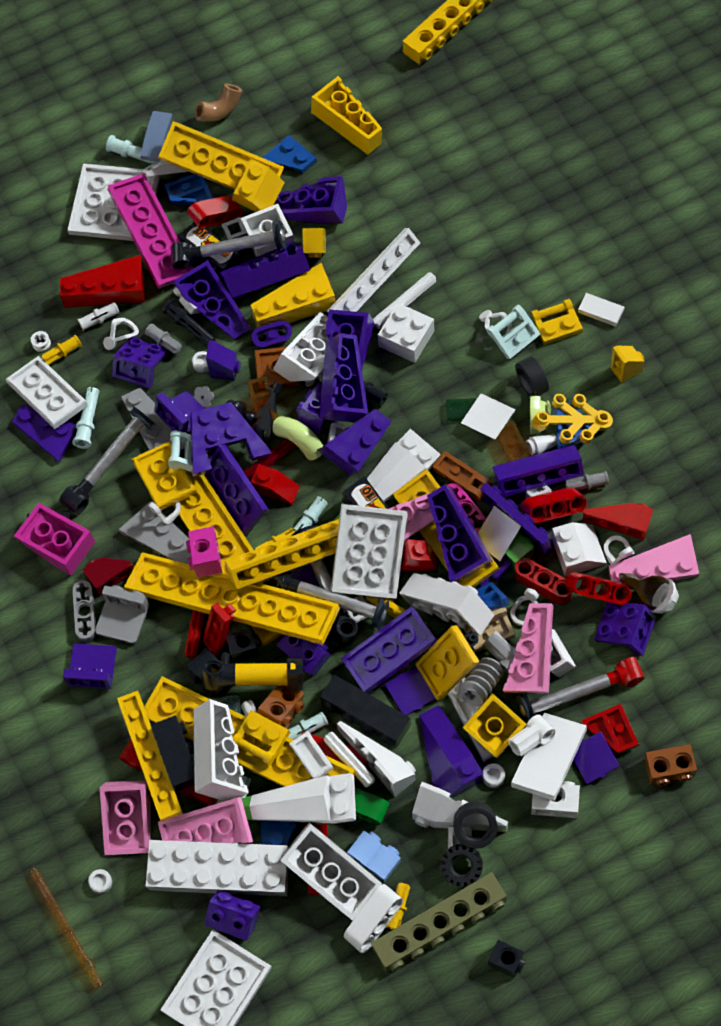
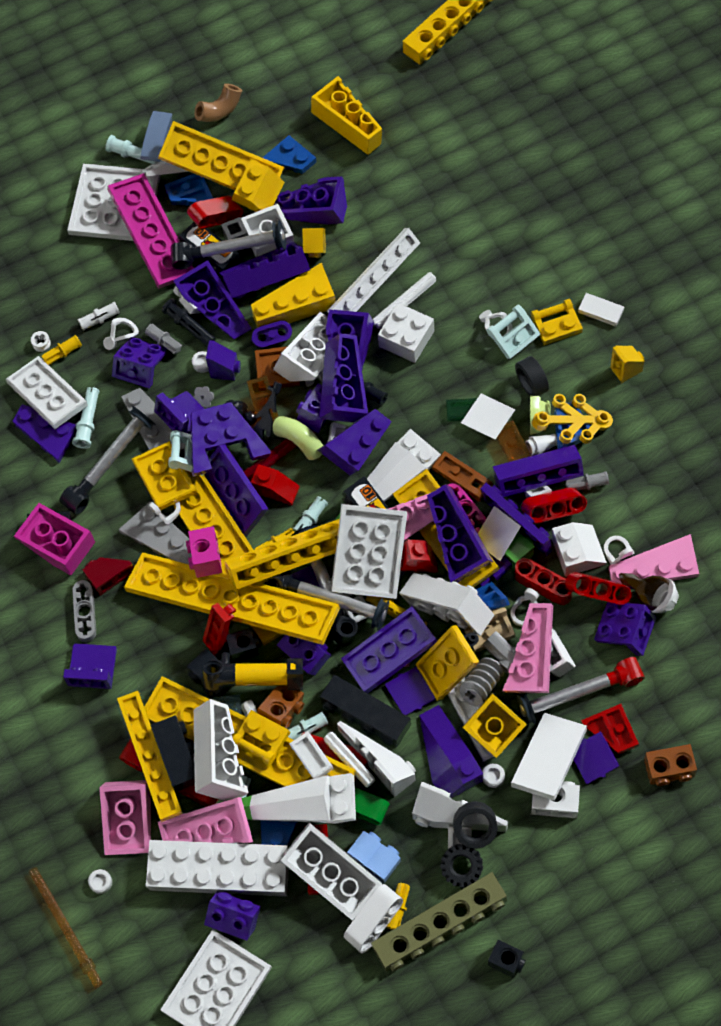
(115, 282): red wedge -> none
(122, 614): light grey bracket -> none
(194, 634): red axle -> none
(536, 732): white piece -> none
(624, 518): red slope -> none

